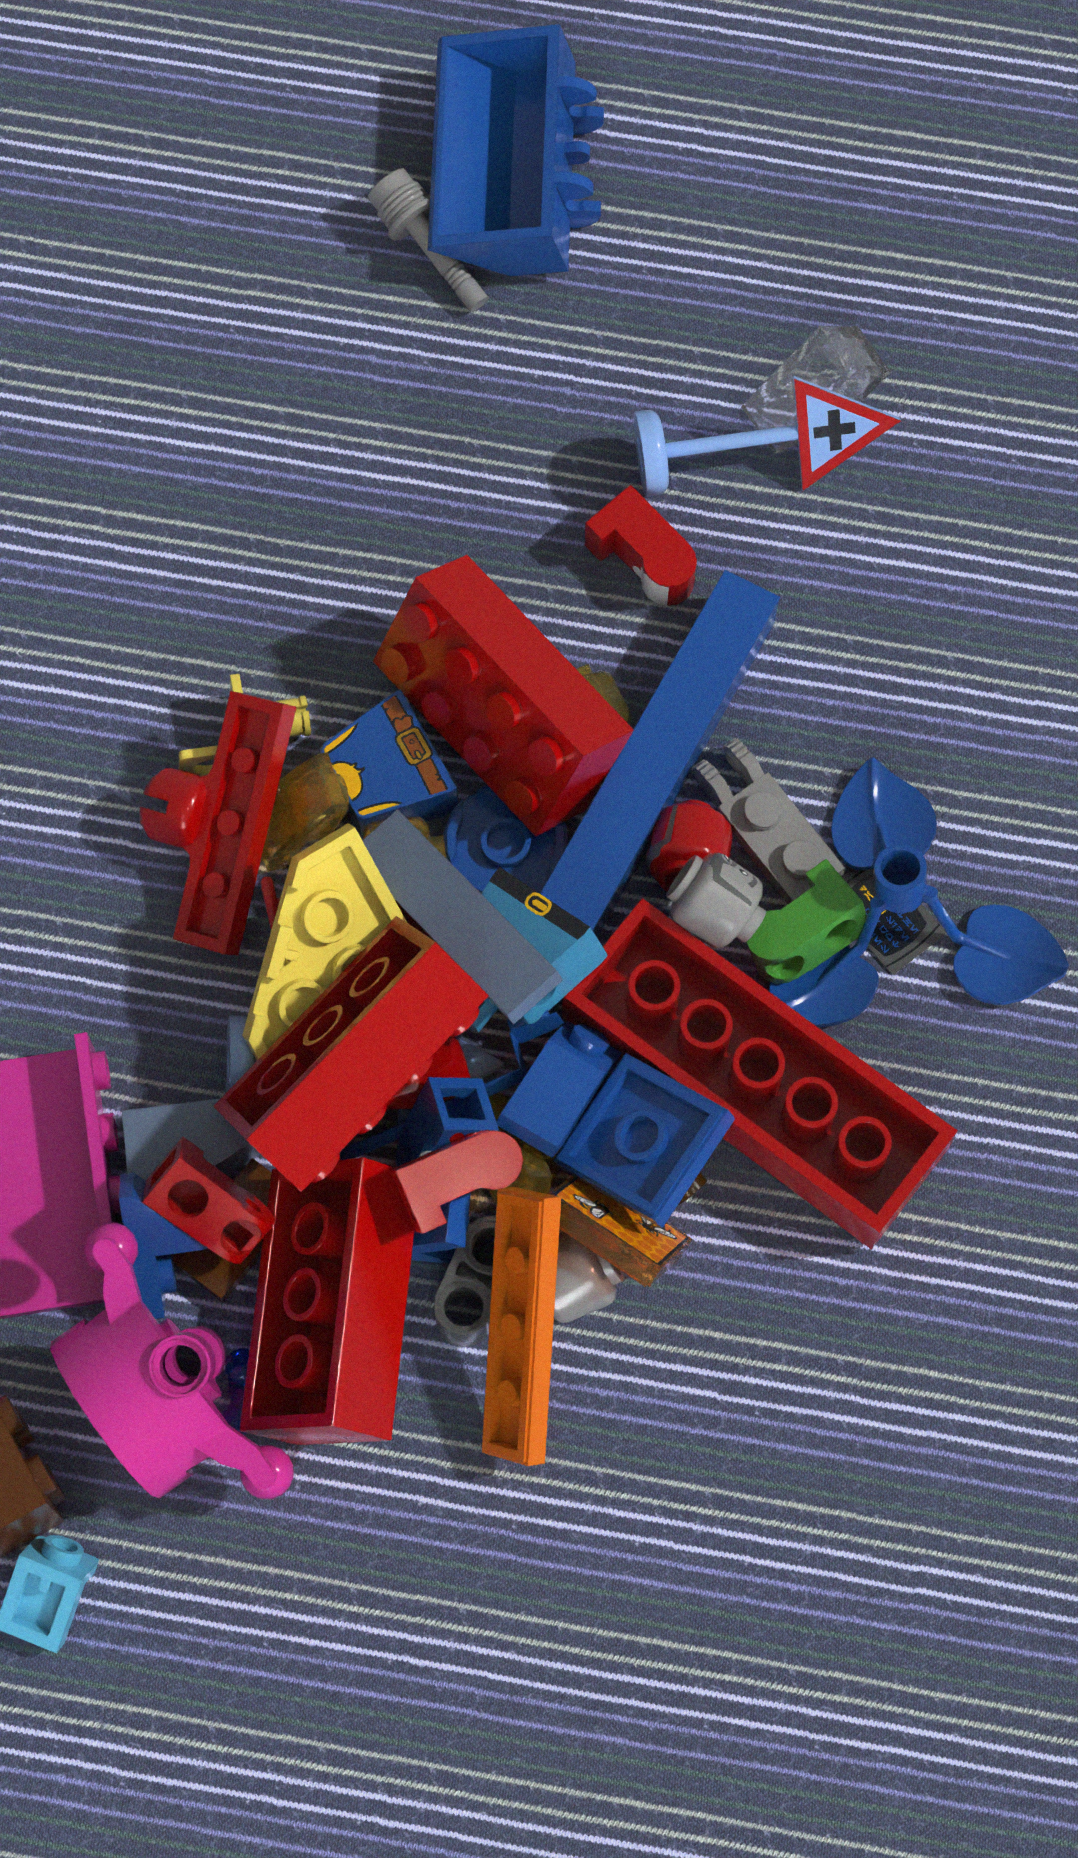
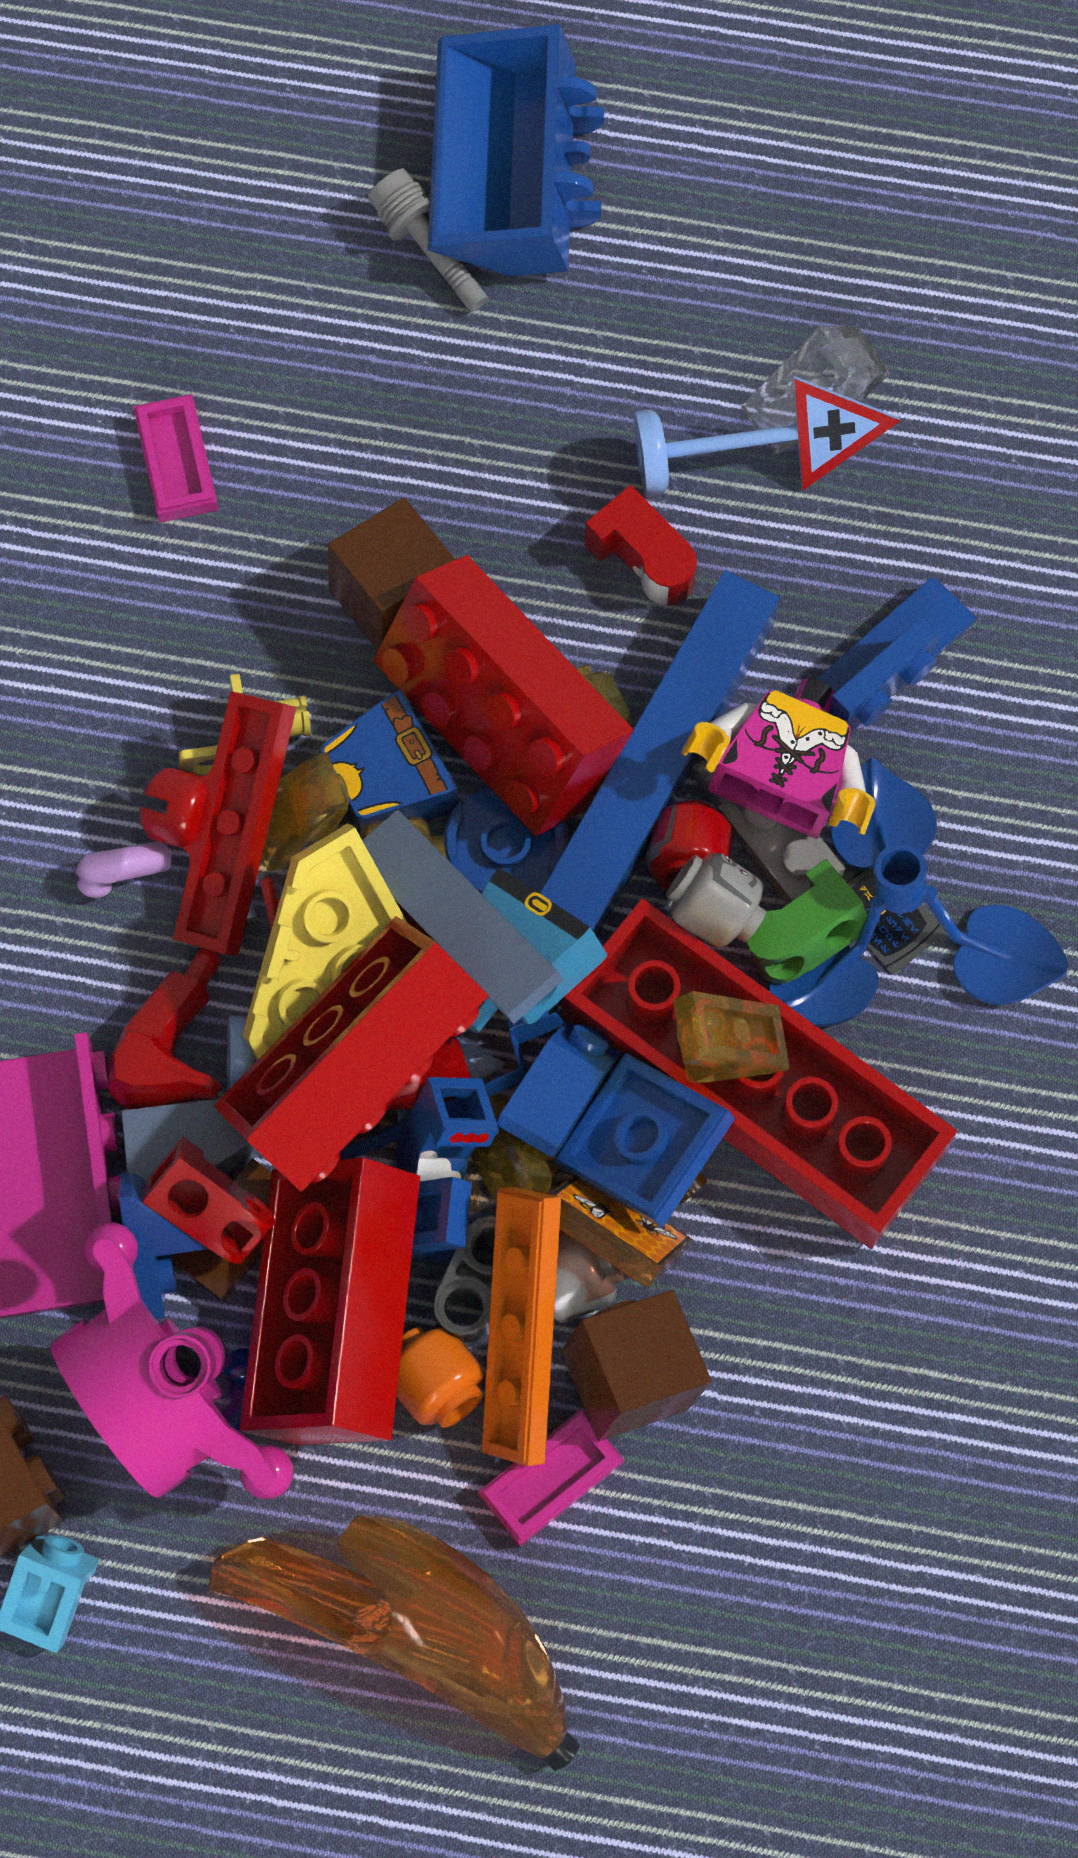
(103, 868): none -> lavender arm
(143, 1059): none -> red animal
(175, 458): none -> dark pink tile
(378, 563): none -> reddish brown head
(419, 1615): none -> clear orange piece
(438, 1377): none -> orange head
(473, 1162): leg -> none
(535, 1495): none -> dark pink tile
(635, 1364): none -> reddish brown head
(729, 1037): none -> clear yellow slope
(786, 760): none -> torso
(895, 653): none -> blue bracket

